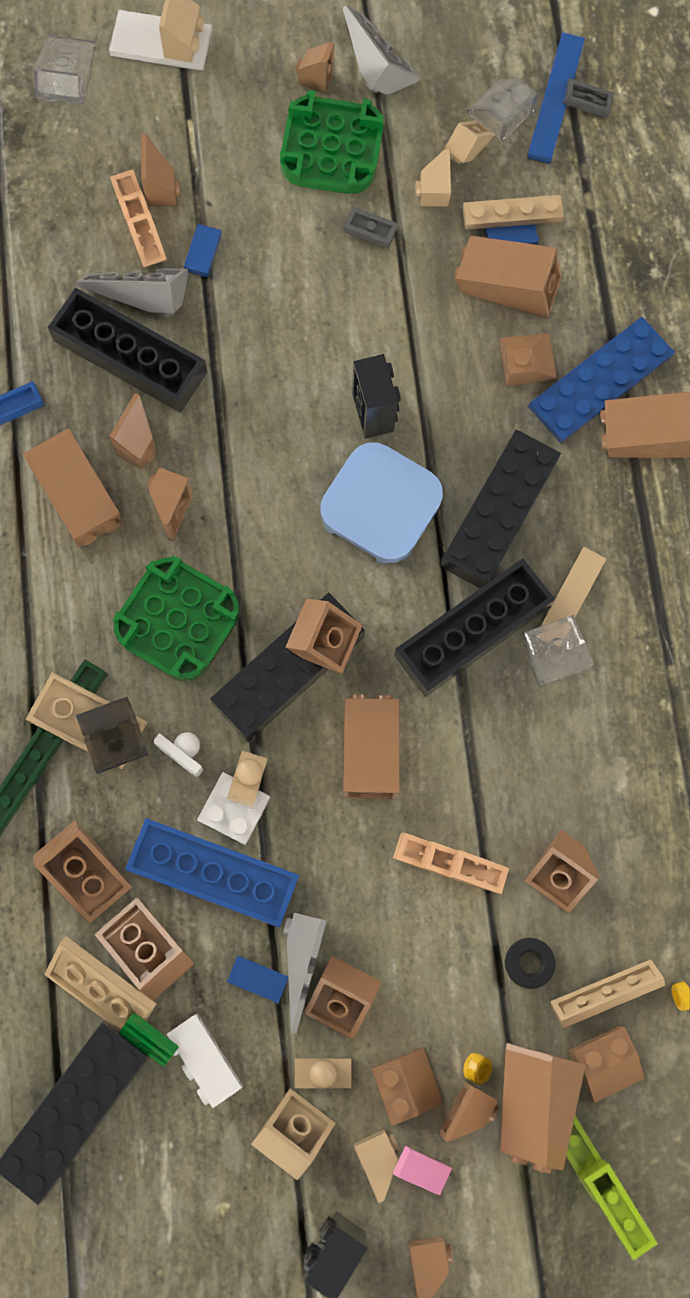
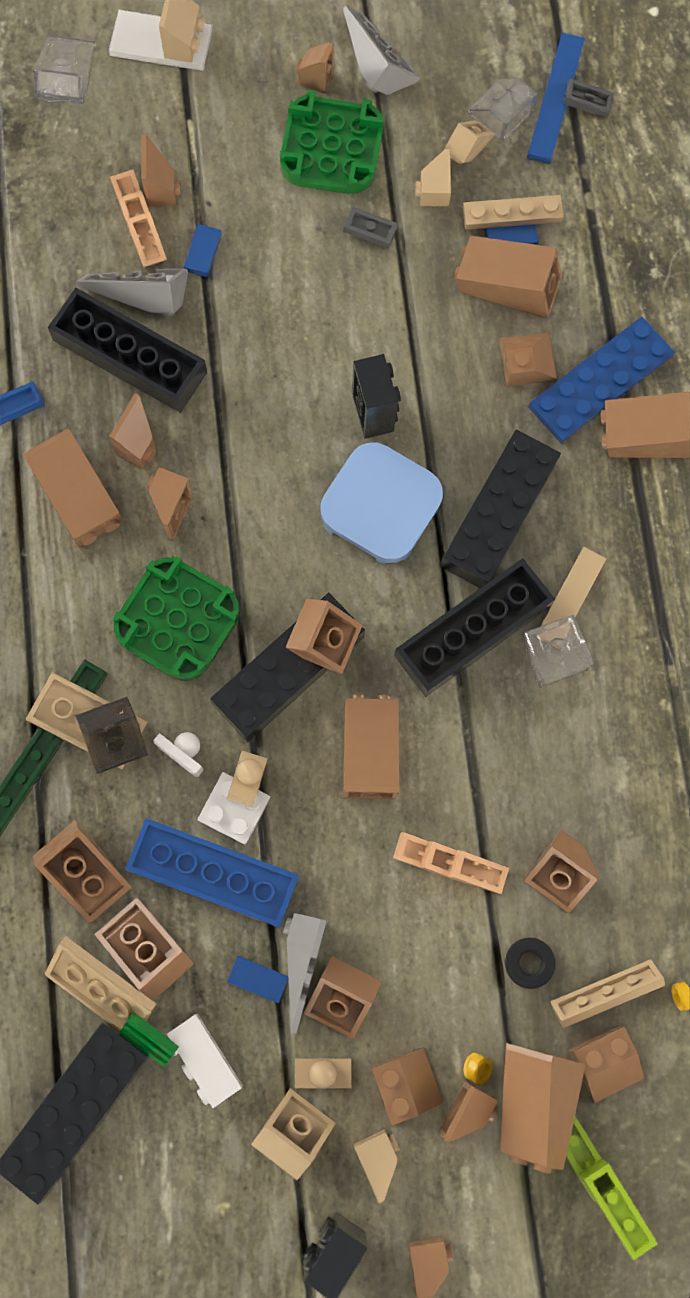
(422, 1170): bright pink tile -> none

